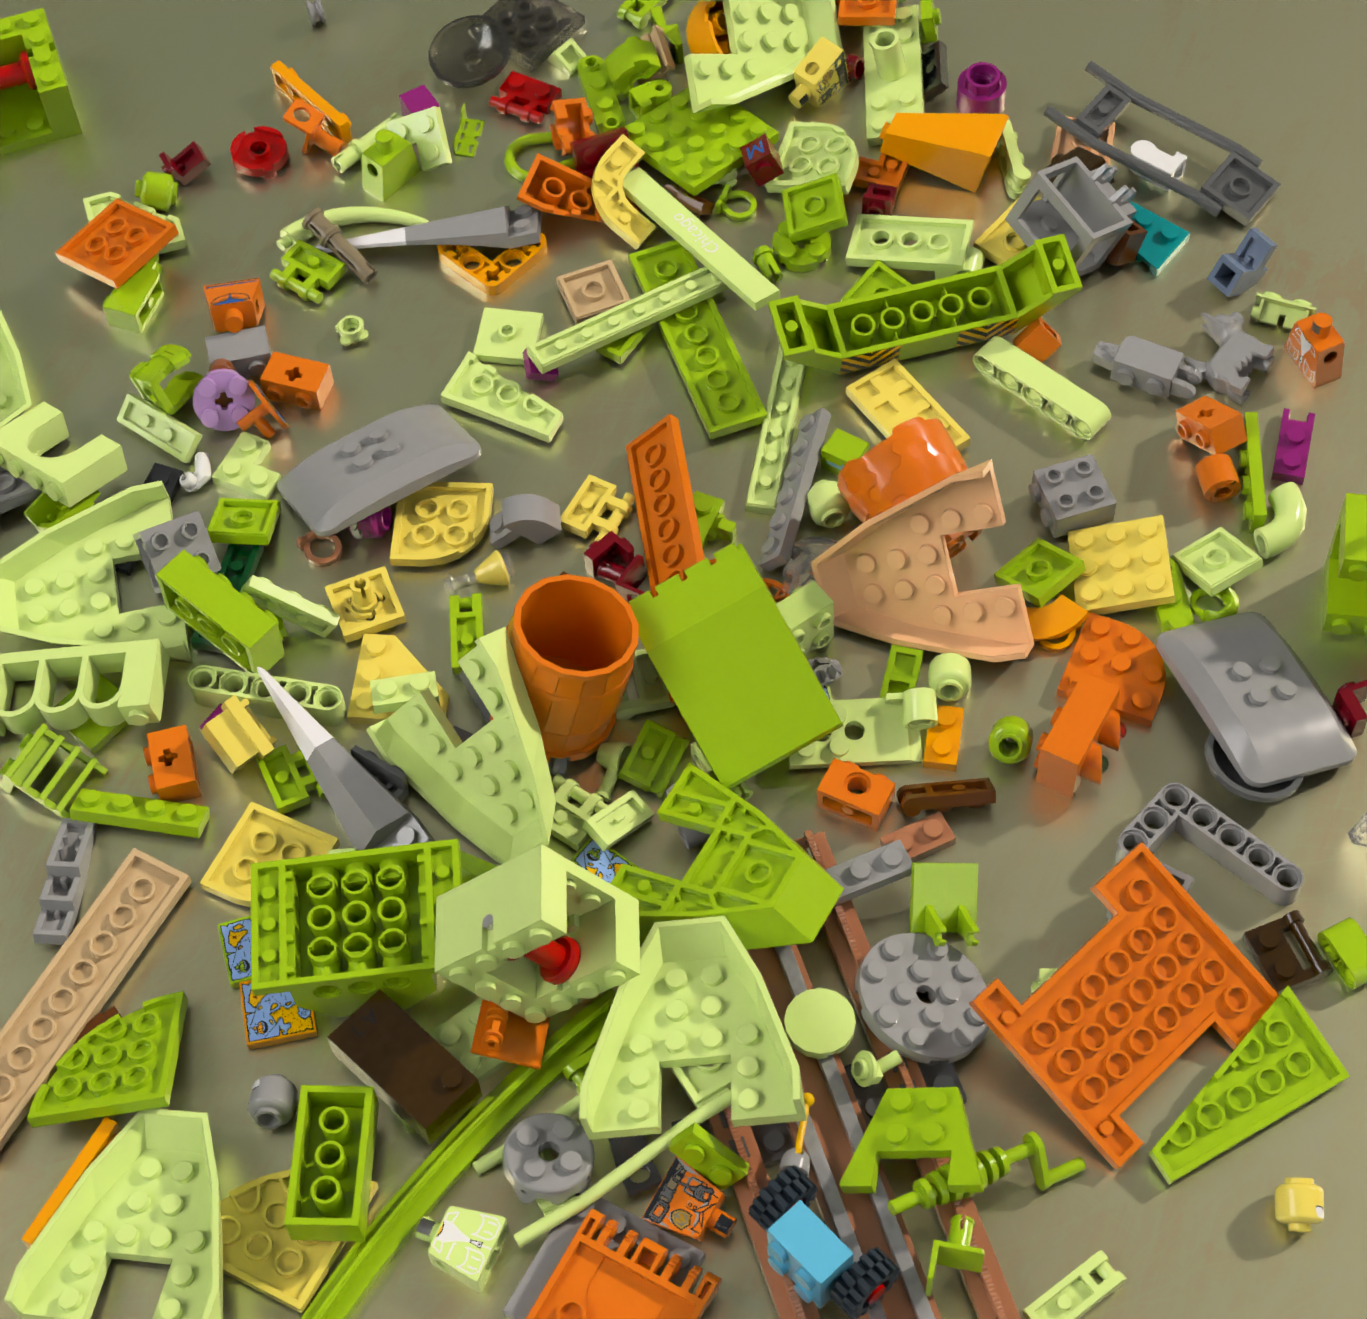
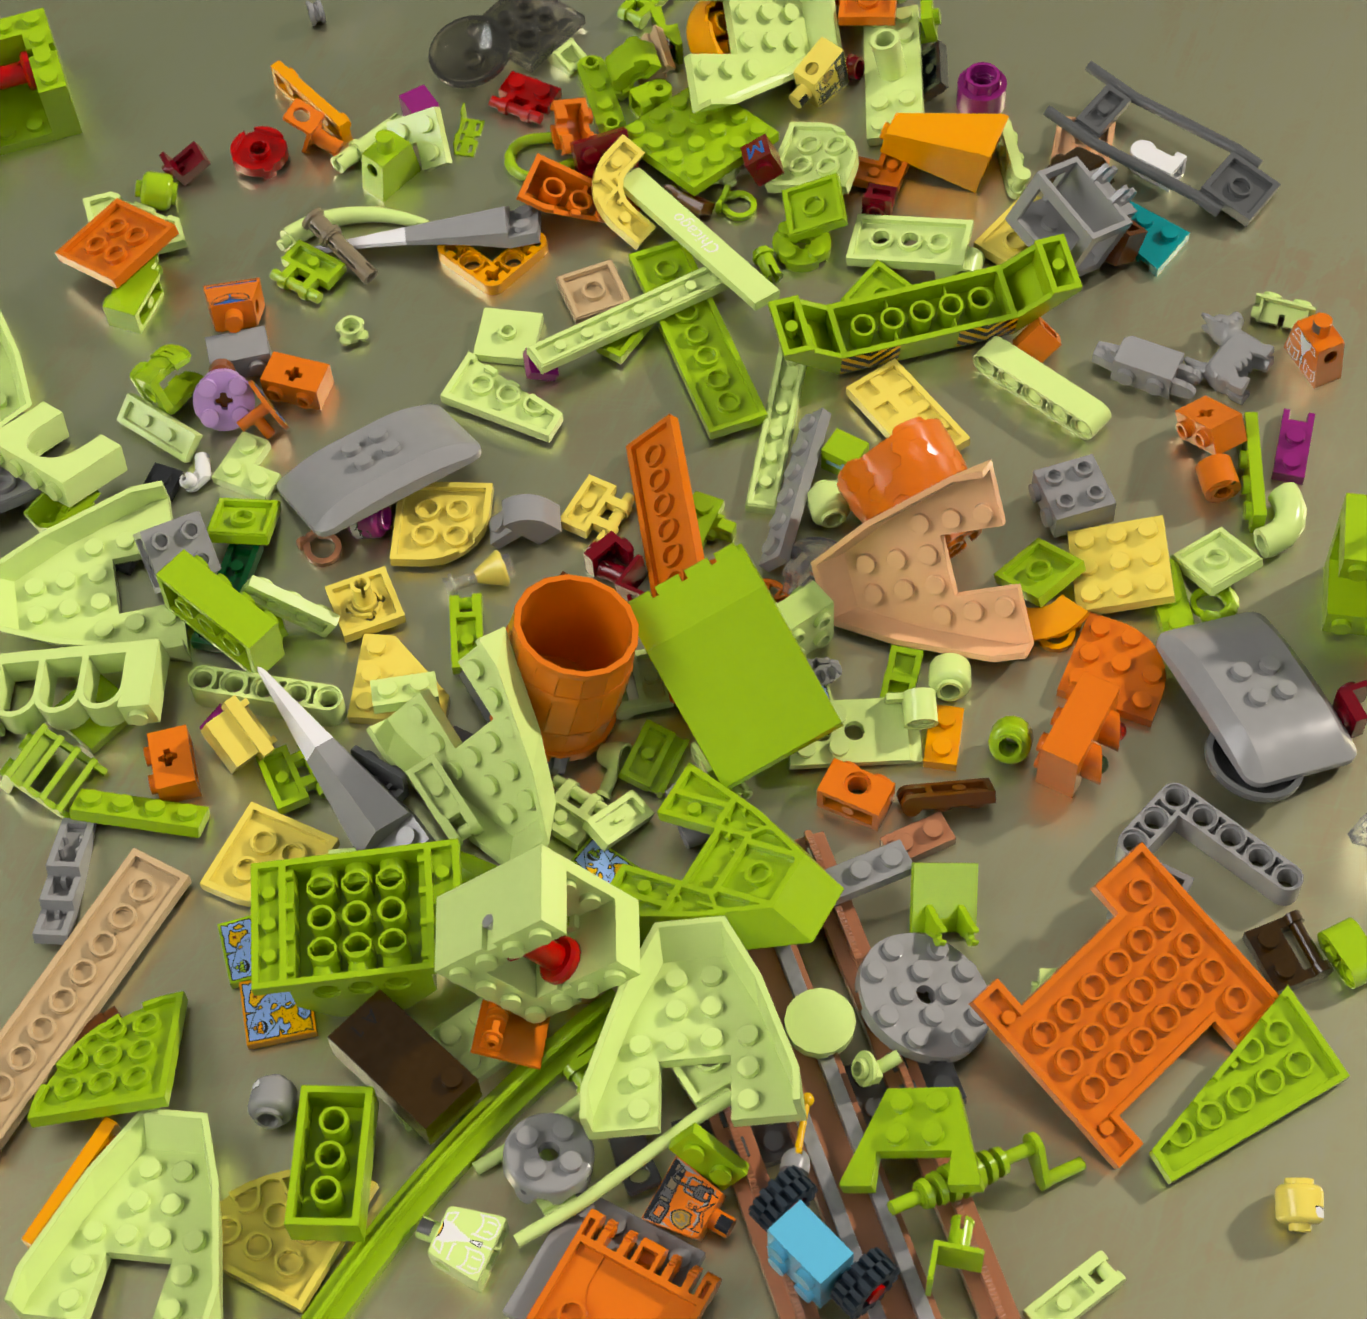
(443, 799): none -> yellowish green plate
(1244, 268): sand blue brick -> none

